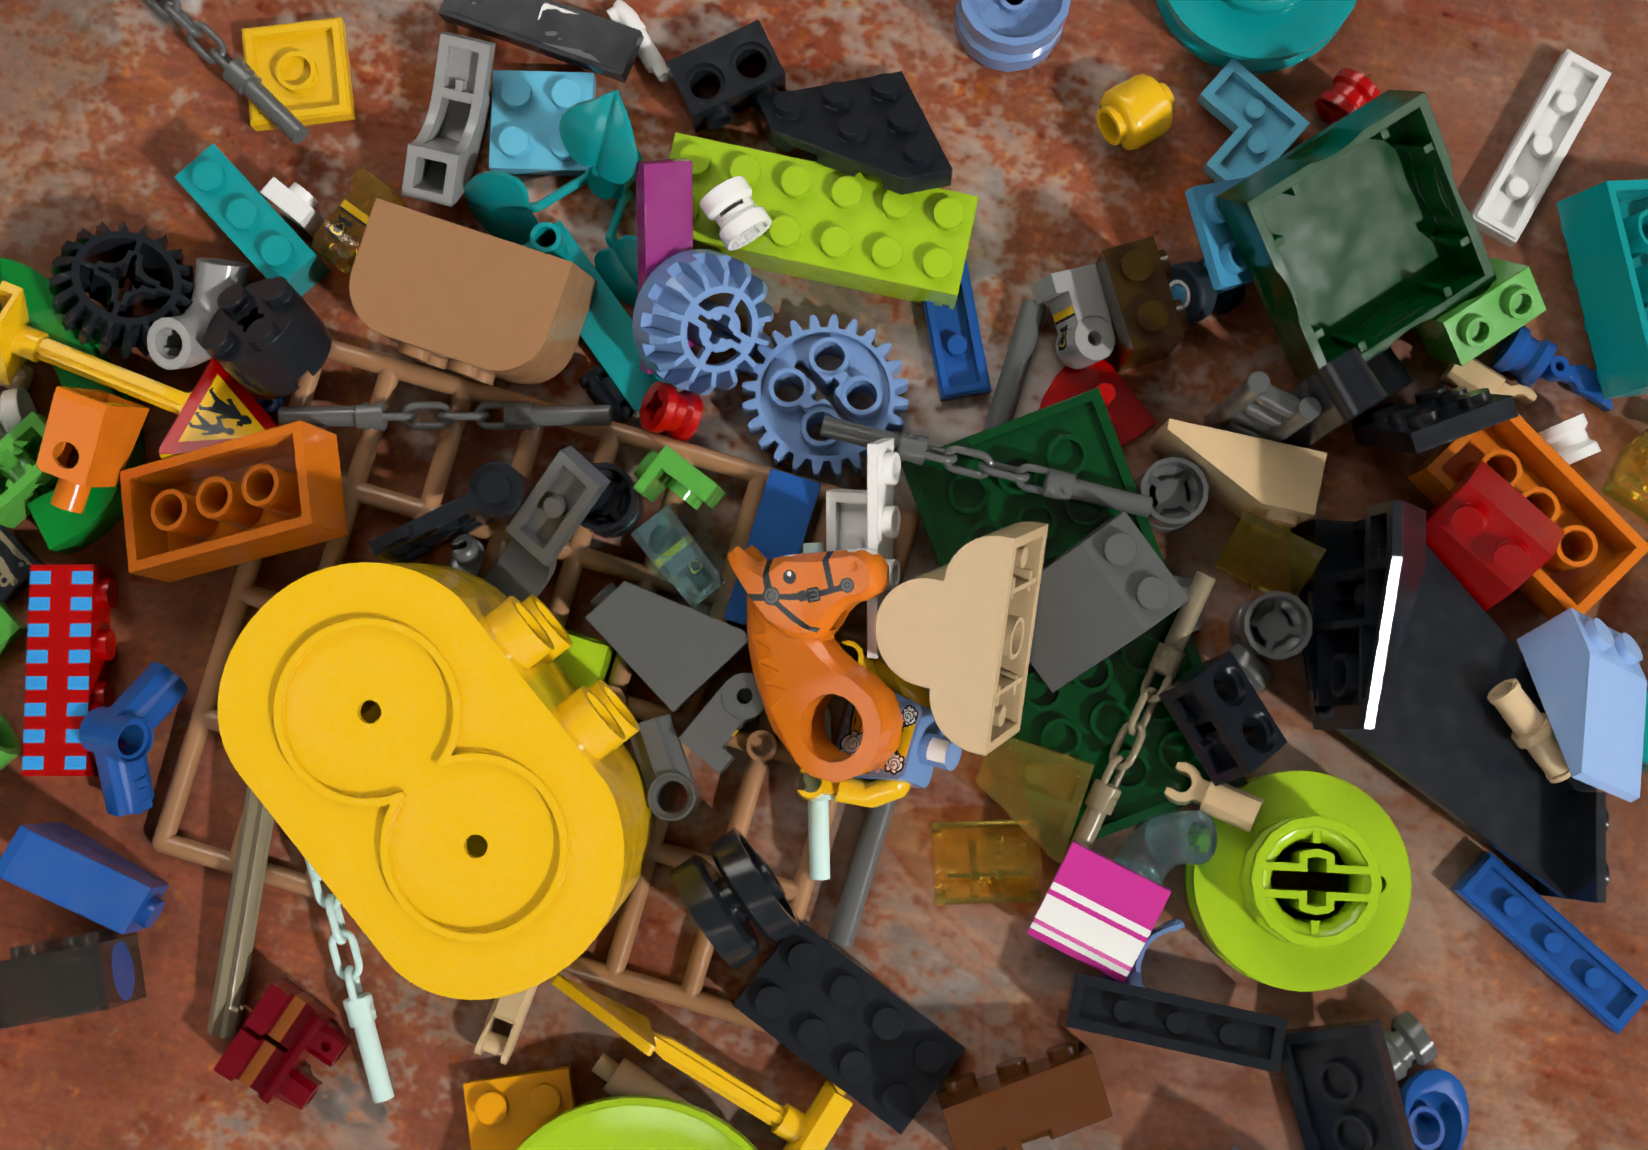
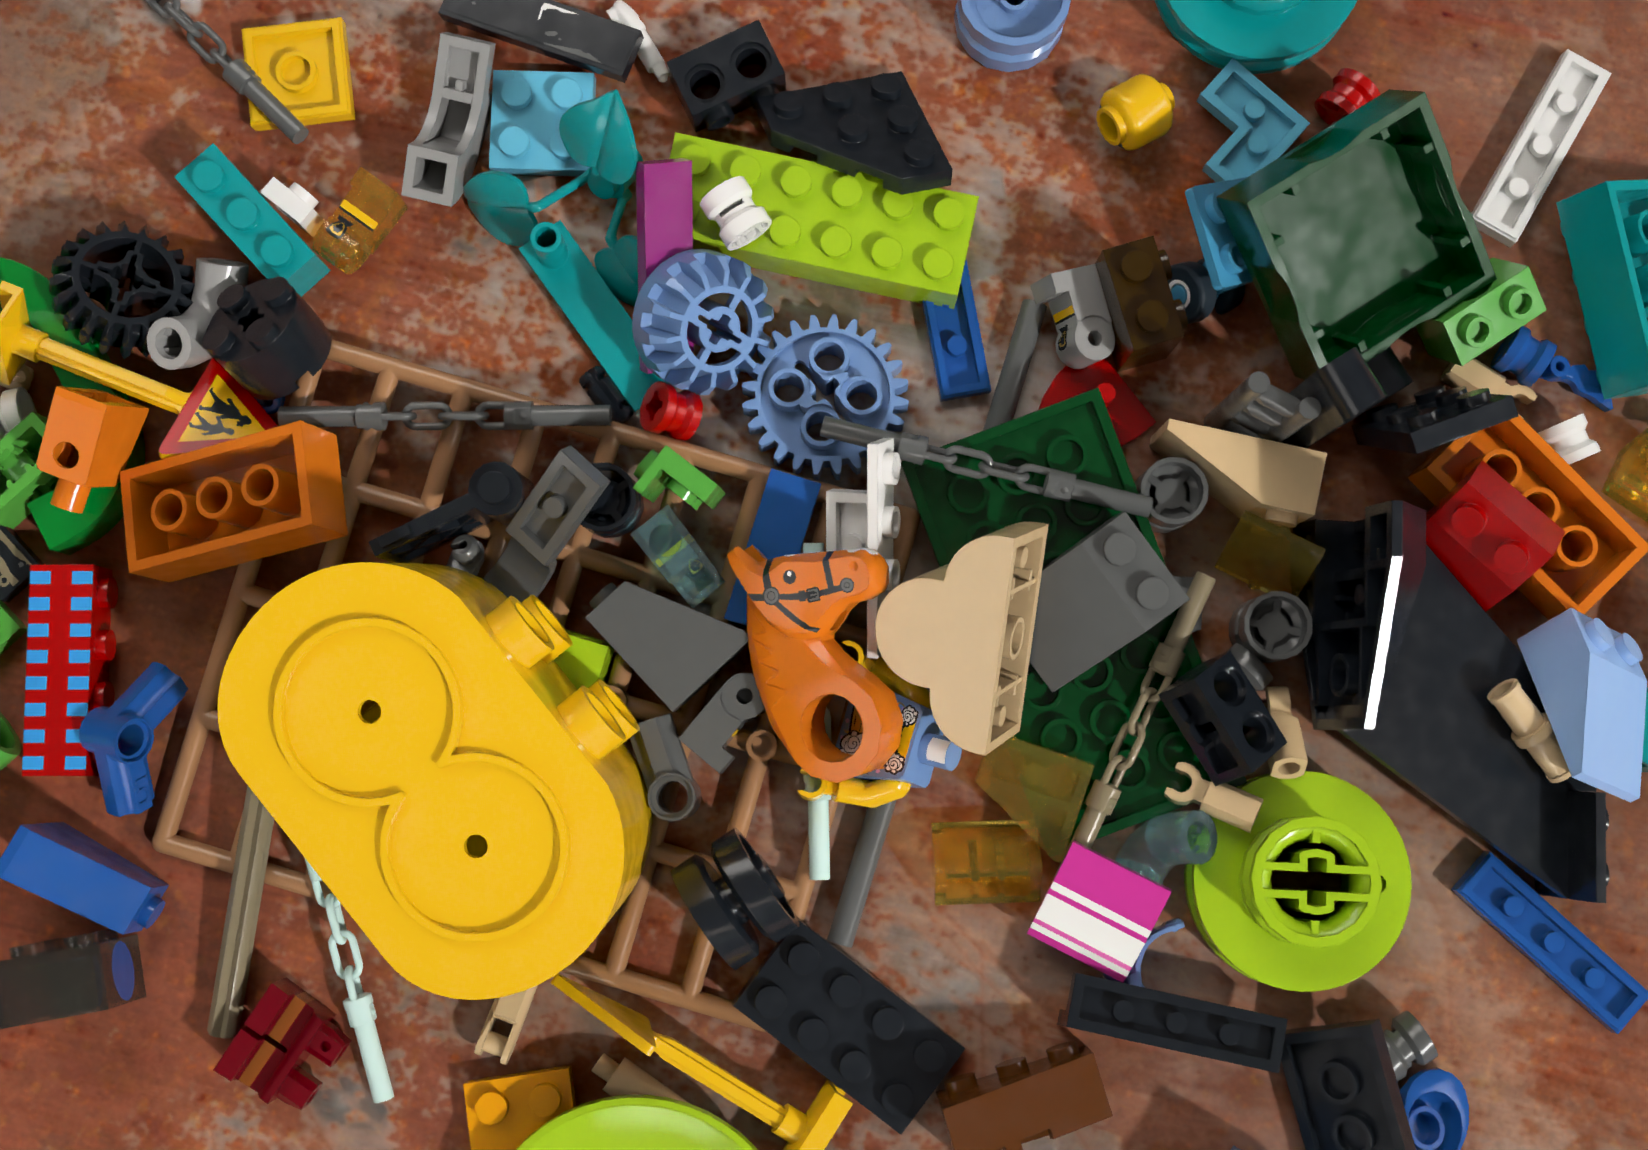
(468, 297): medium nougat brick -> none
(1290, 759): none -> tan bar

